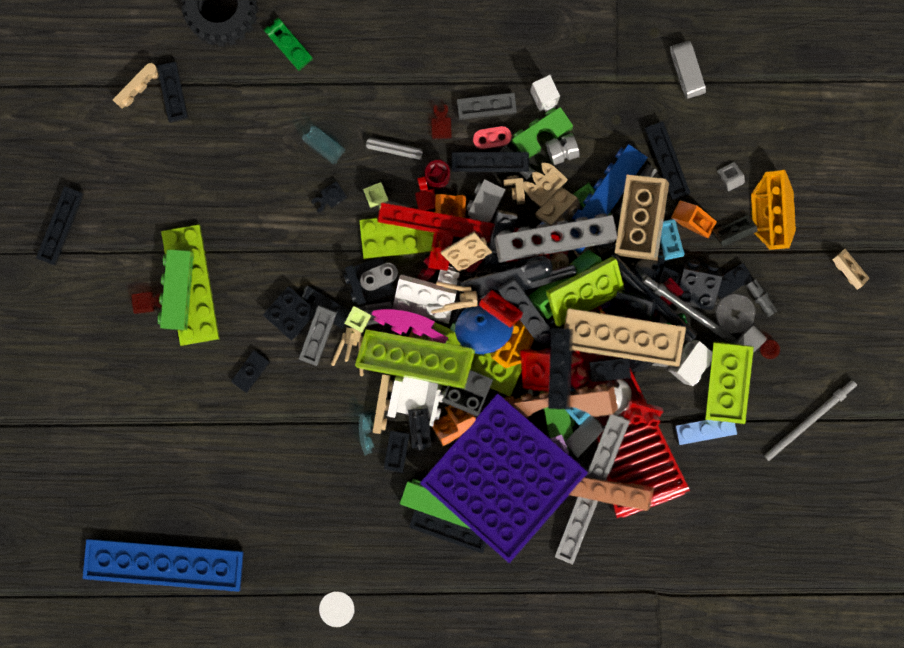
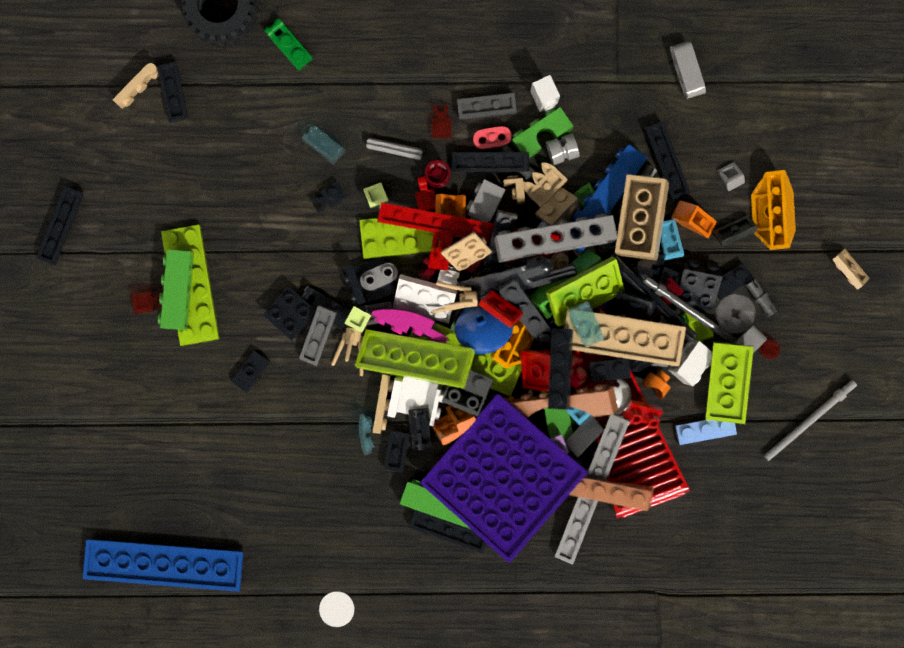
(586, 324): none -> clear light blue hinge
(658, 383): none -> orange piece
(702, 331): none -> lime slope

